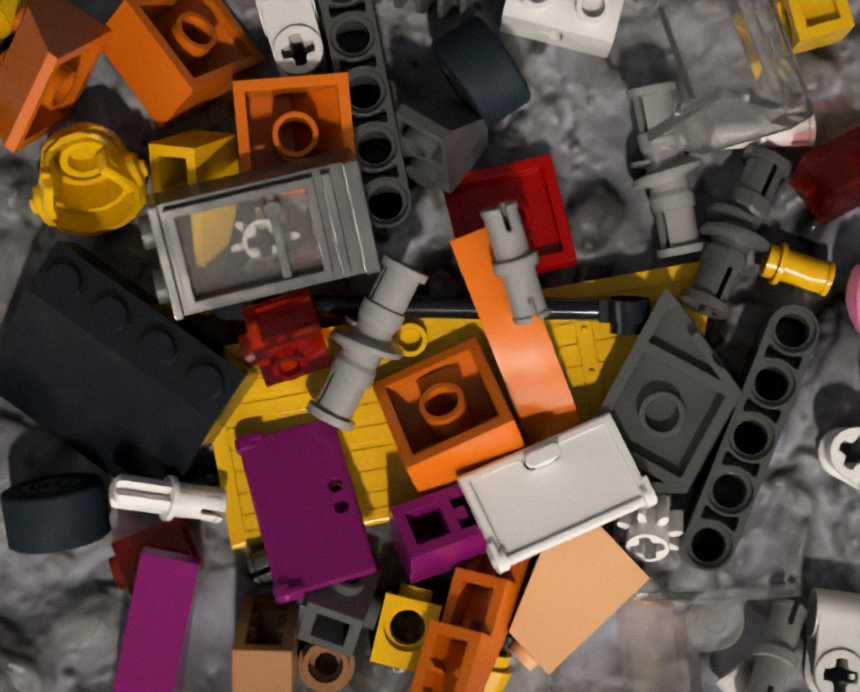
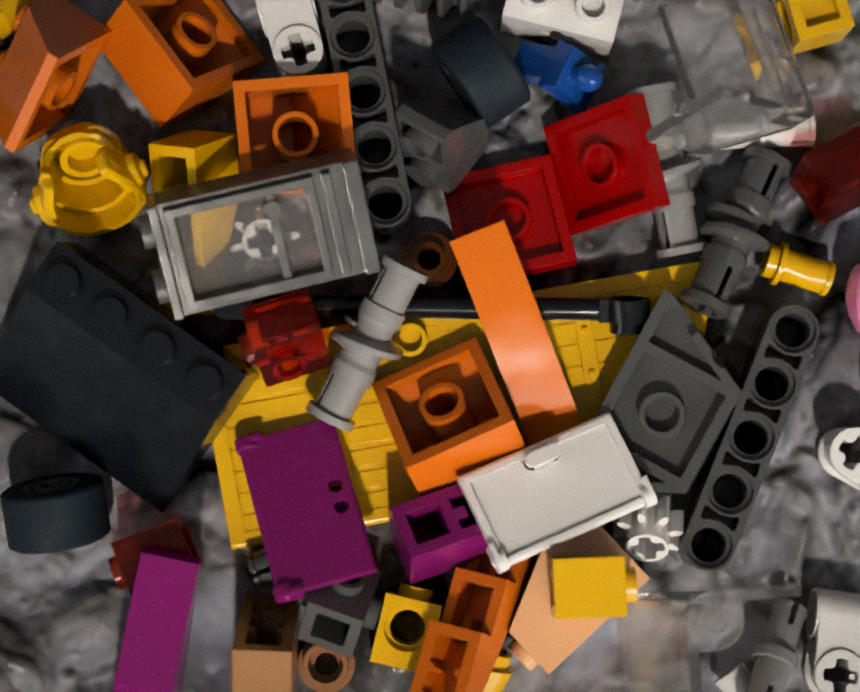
(168, 498): white axle -> none
(437, 243): none -> reddish brown plate
(515, 262): light grey pin -> none
(561, 72): none -> blue piece
(591, 586): none -> yellow brick
(606, 164): none -> red plate

